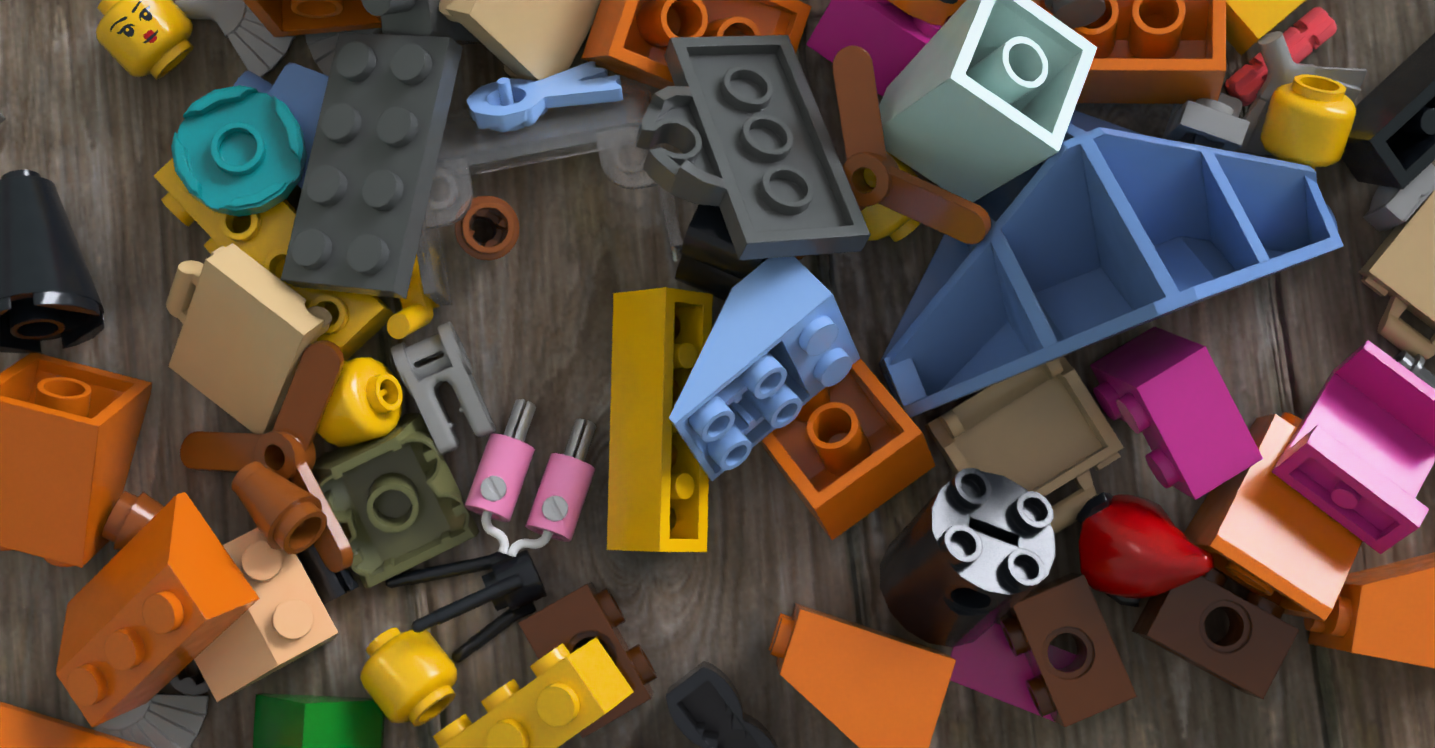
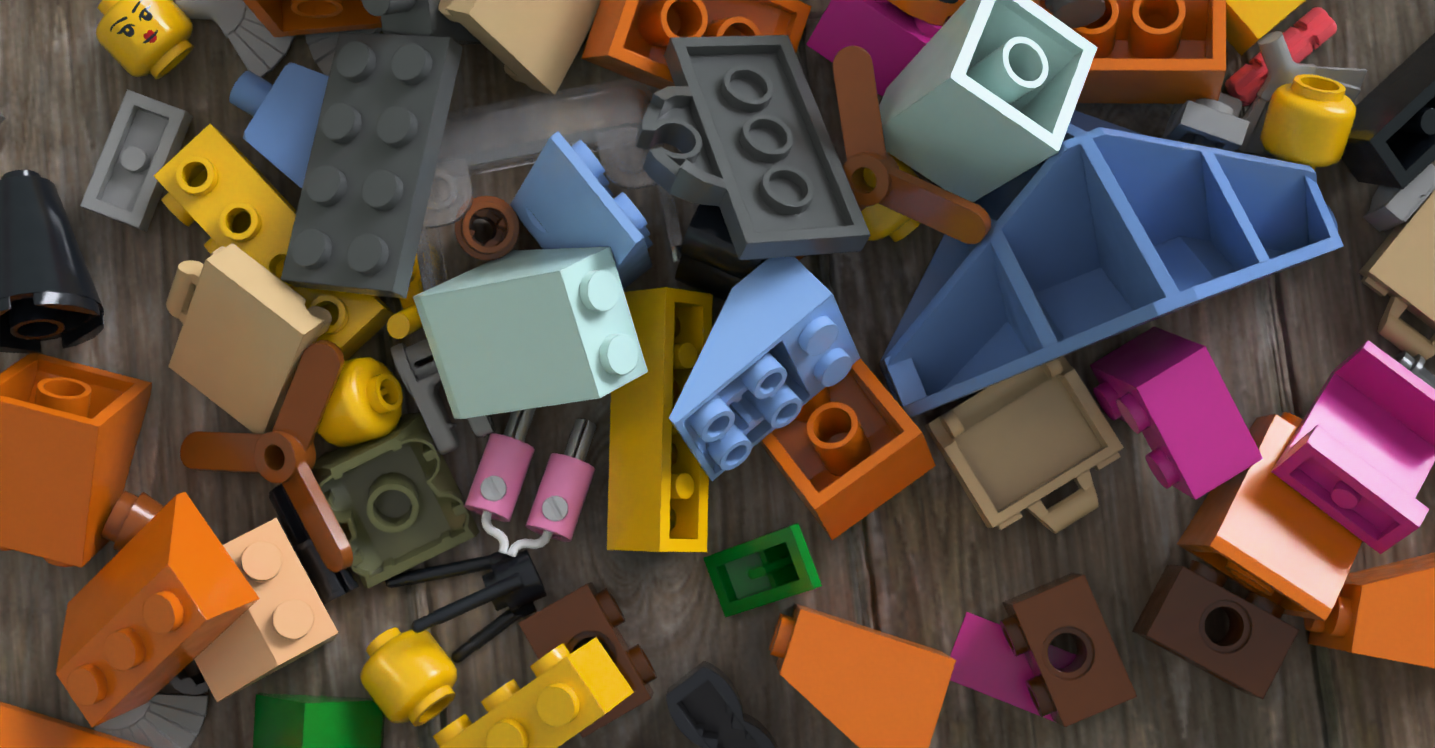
(137, 147): none -> light grey plate
(239, 151): teal tile -> none
(280, 509): dark orange cone -> none
(520, 102): light blue piece -> none
(531, 331): none -> light aqua slope
(571, 206): none -> light blue slope
(762, 570): none -> green slope
(967, 558): black cylinder -> none
(1135, 549): red hat -> none

